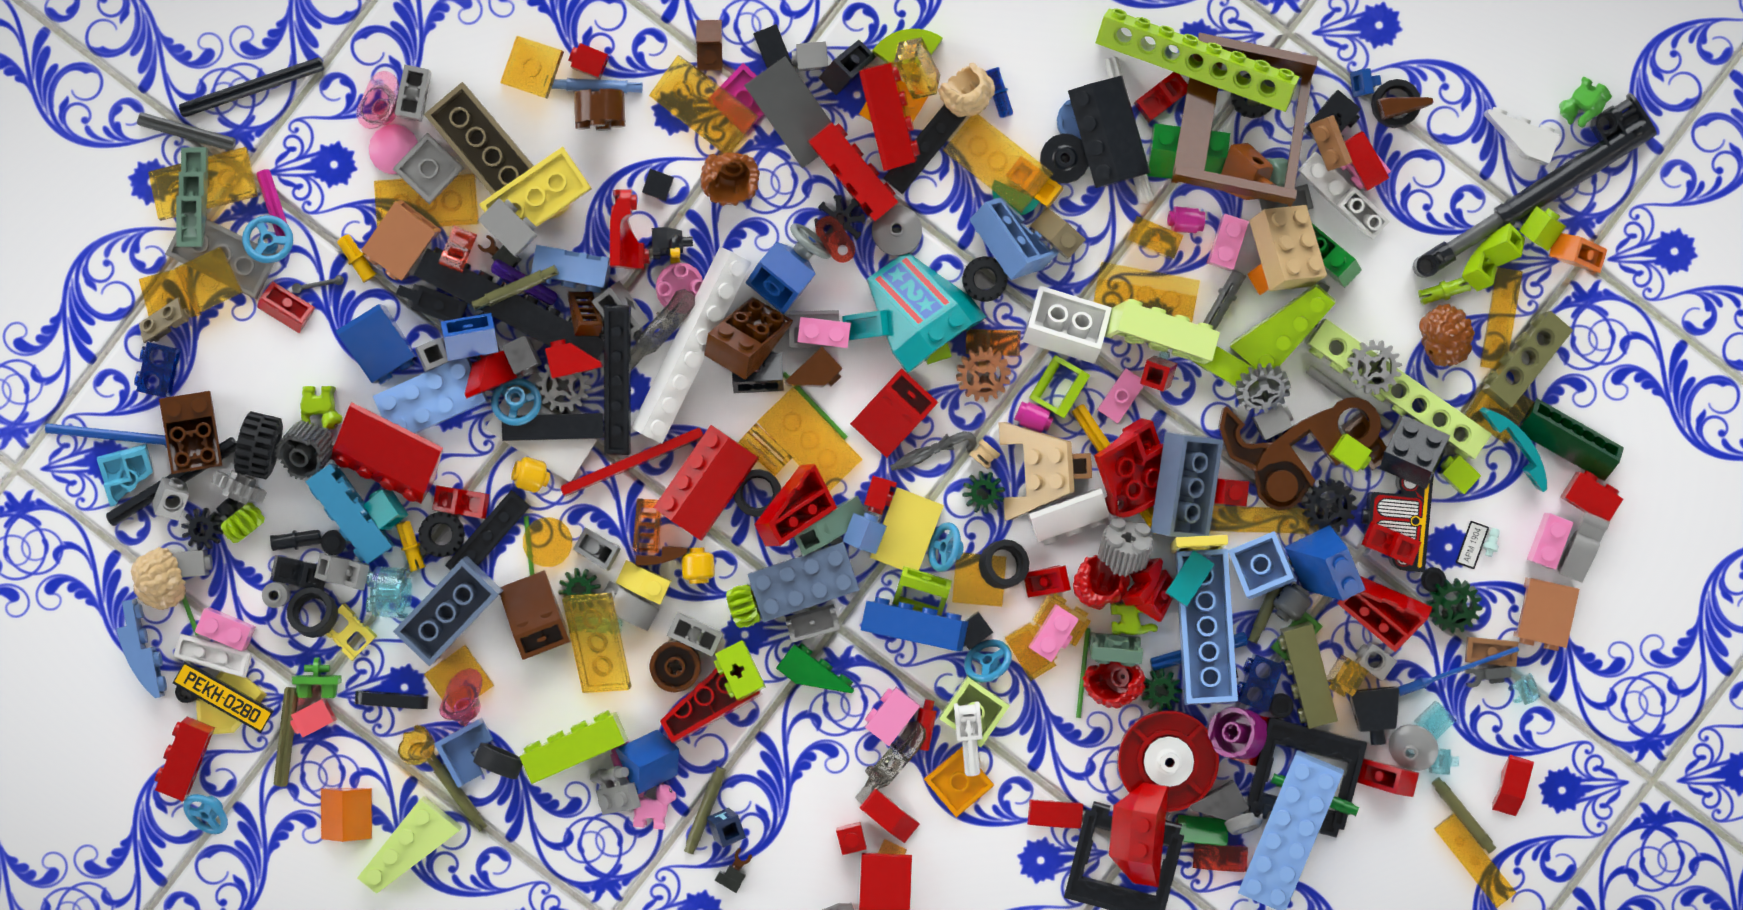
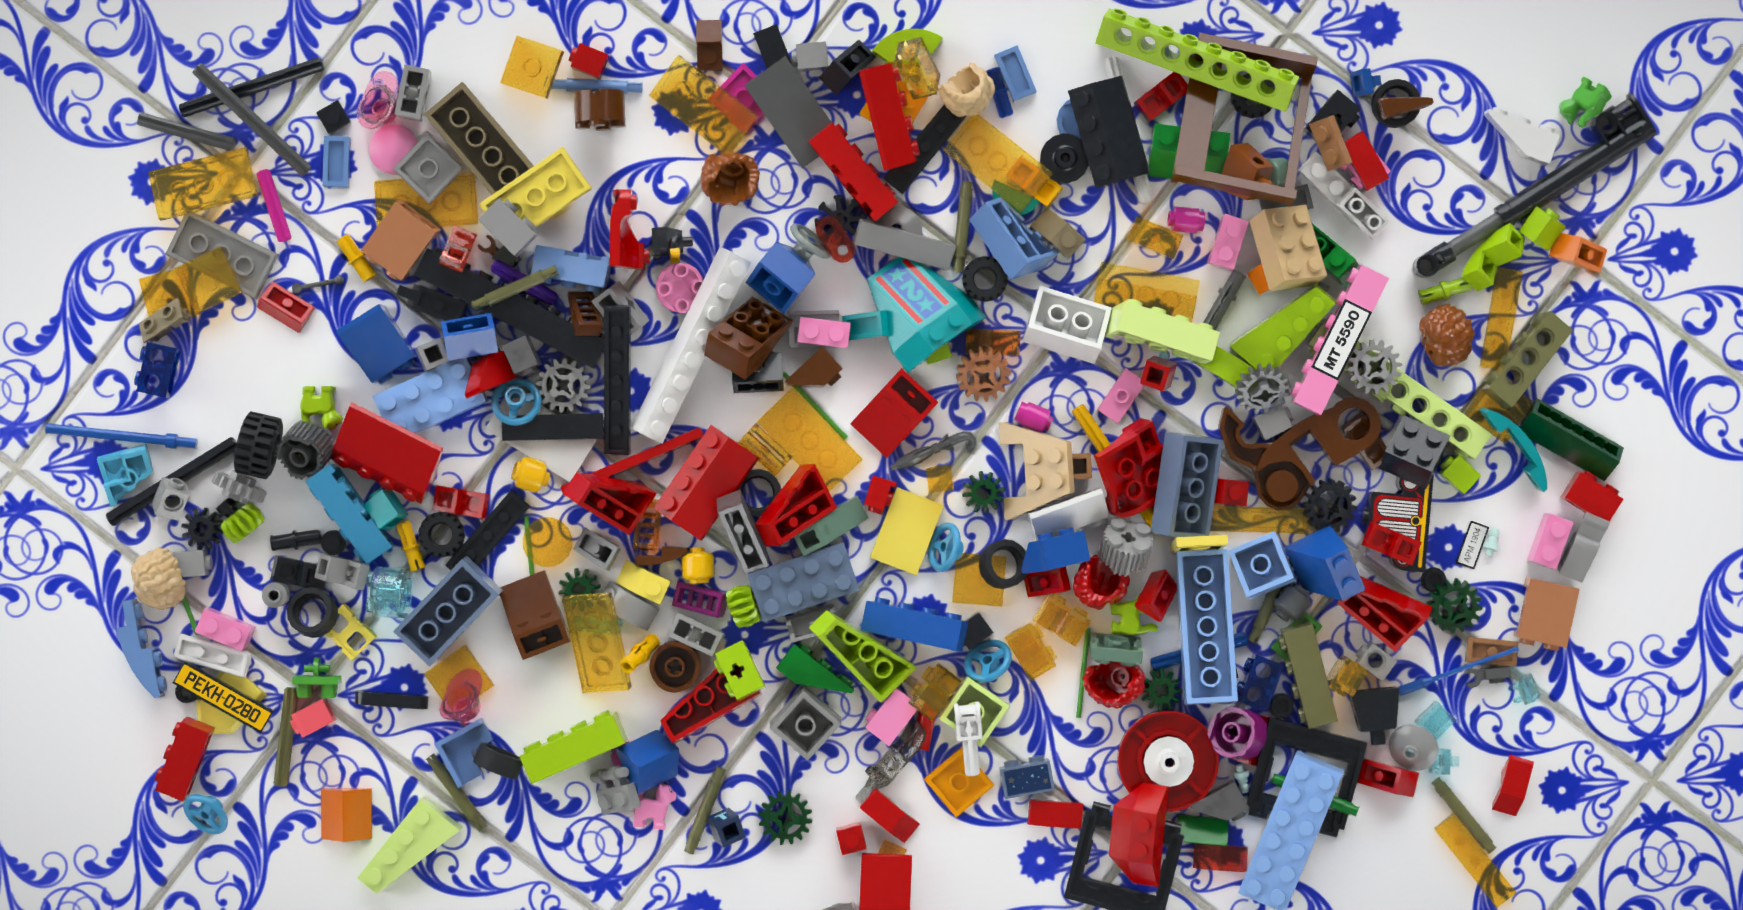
(190, 432): reddish brown slope -> none
(192, 197): sand green slope -> none
(251, 119): none -> dark grey axle
(267, 248): dark azure piece -> none
(333, 117): none -> black plate
(336, 161): none -> medium blue tile
(416, 746): clear yellow hair -> none
(569, 359): red slope -> none
(611, 499): none -> red wedge
(640, 653): none -> yellow pin
(658, 184): black tile -> none
(667, 320): clear smoke piece -> none
(721, 604): none -> magenta slope
(733, 876): pearl dark grey piece -> none
(742, 532): none -> flat silver brick
(772, 815): none -> dark green gear
(805, 722): none -> light grey brick
(865, 532): medium blue brick -> none
(869, 660): none -> lime wedge
(904, 244): none -> light grey tile
(923, 582): lime tile -> none
(934, 690): none -> clear yellow brick
(939, 478): none -> clear yellow panel
(962, 226): none -> olive piece
(986, 452): tan wheel -> none
(1015, 73): none -> medium blue tile
(1026, 777): none -> brick
(1054, 633): bright pink brick -> none
(1055, 551): none -> blue slope
(1071, 394): lime tile -> none
(1144, 583): red slope -> none
(1190, 578): teal tile -> none
(1241, 775): none -> light aqua piece
(1243, 823): light grey piece -> none
(1339, 340): none -> brick
(1351, 453): lime brick -> none

